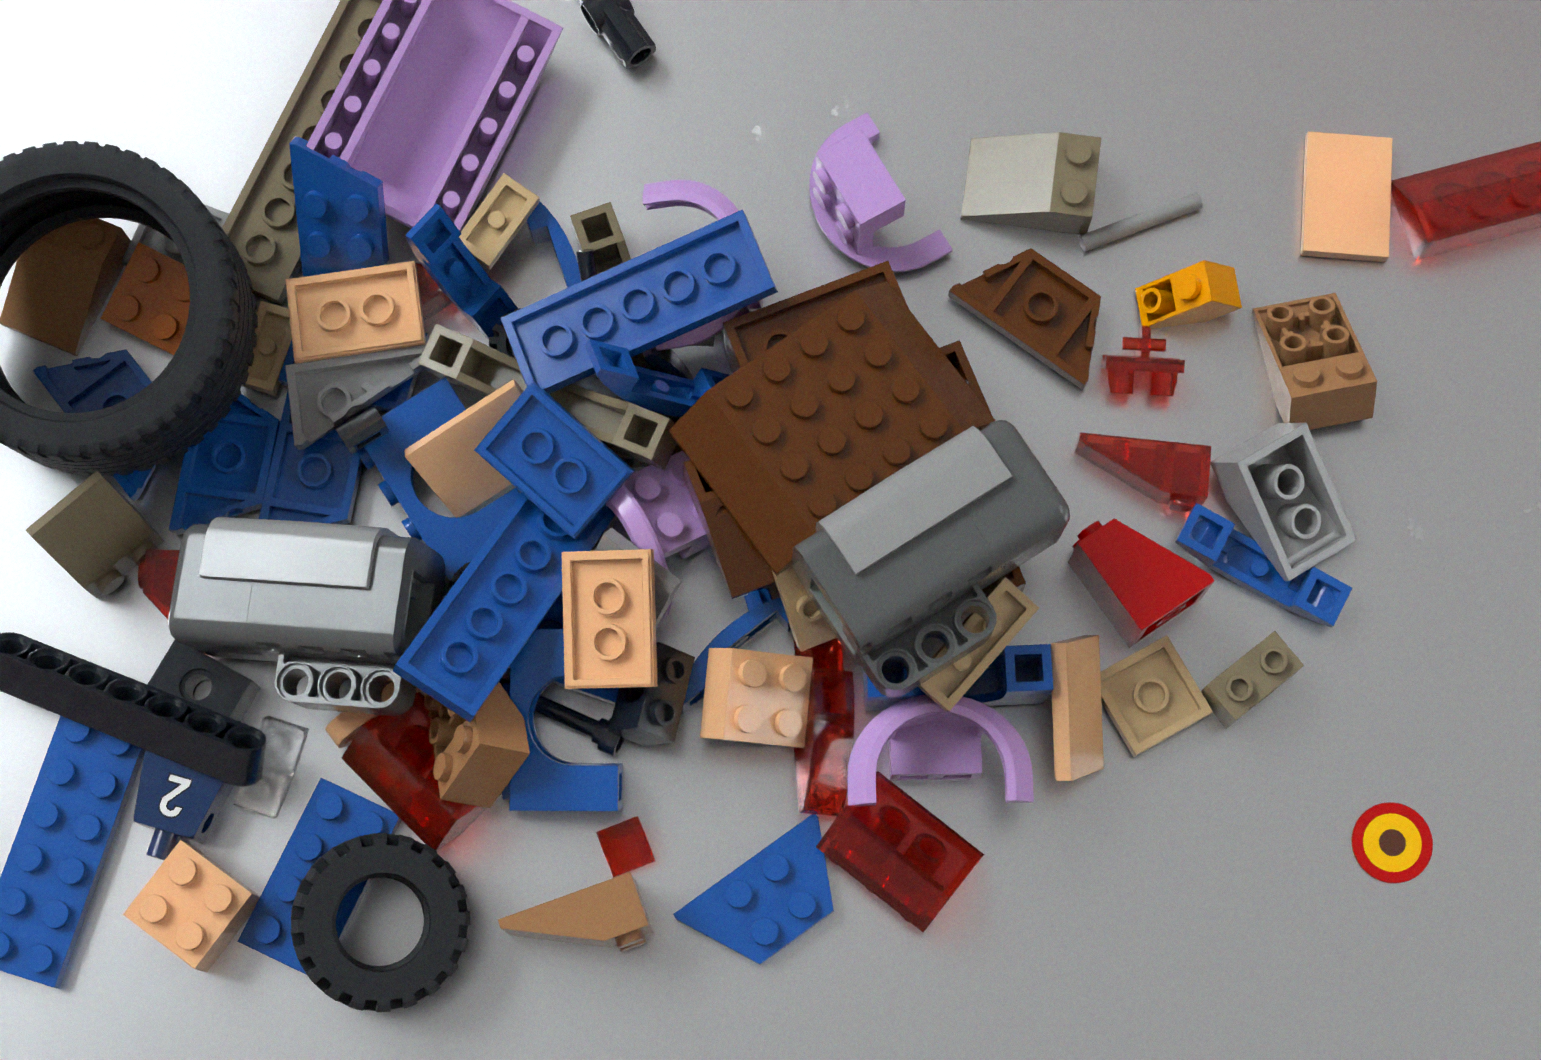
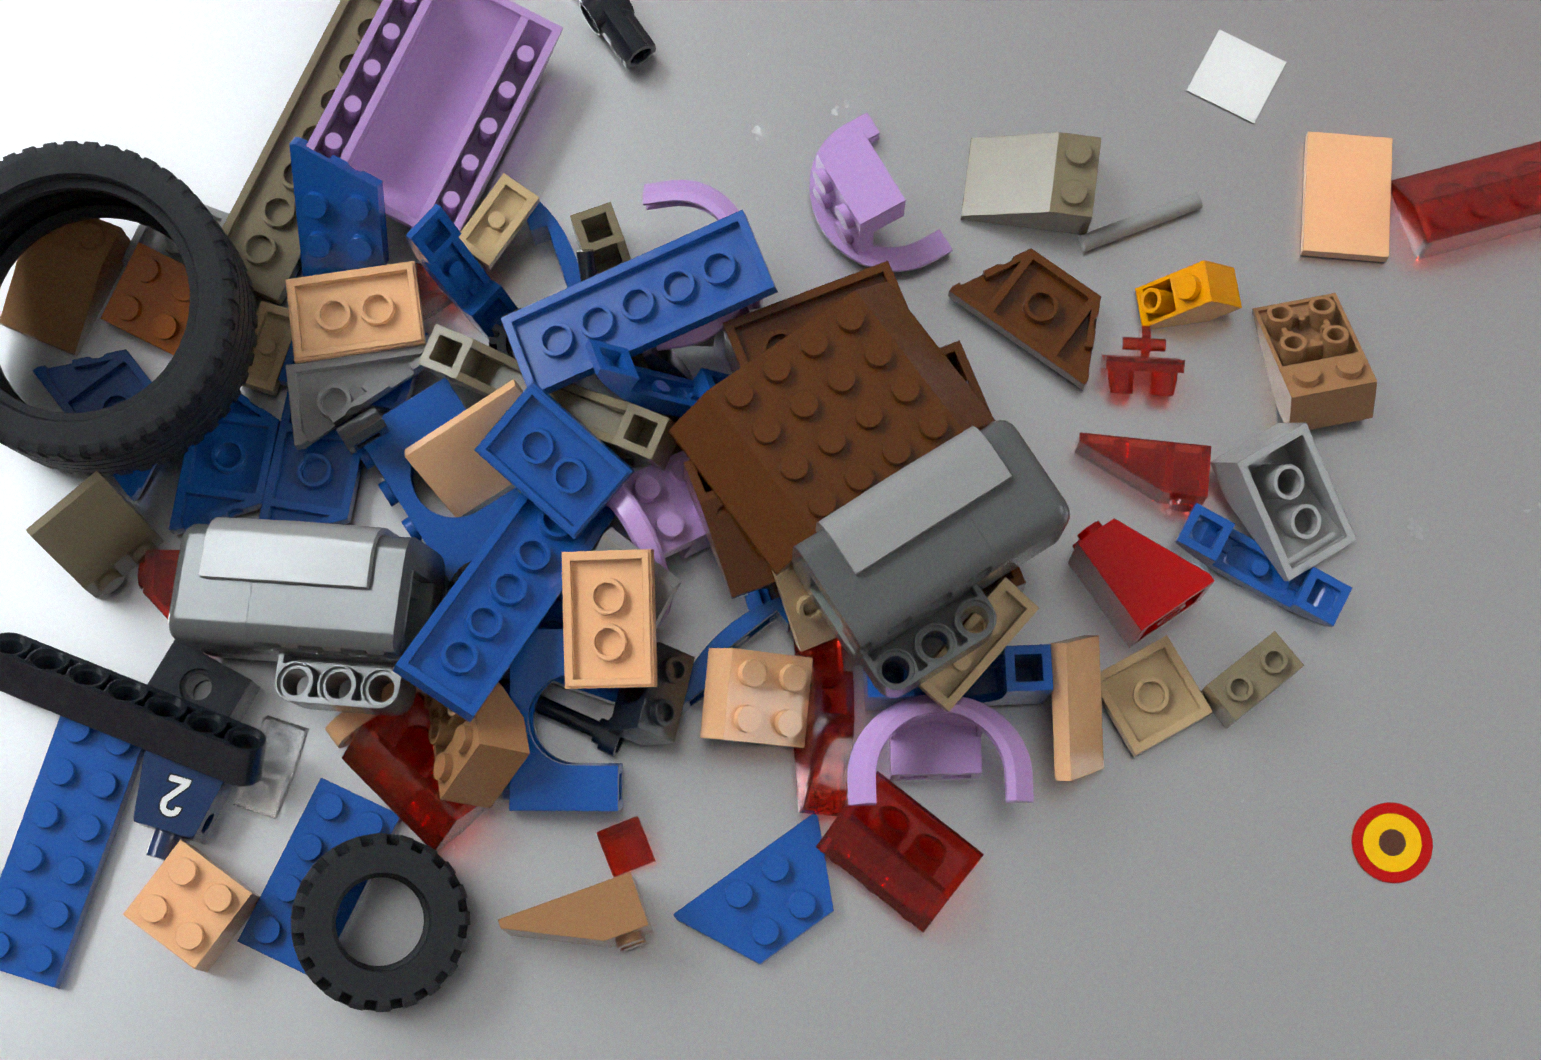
(1236, 76): none -> white sticker

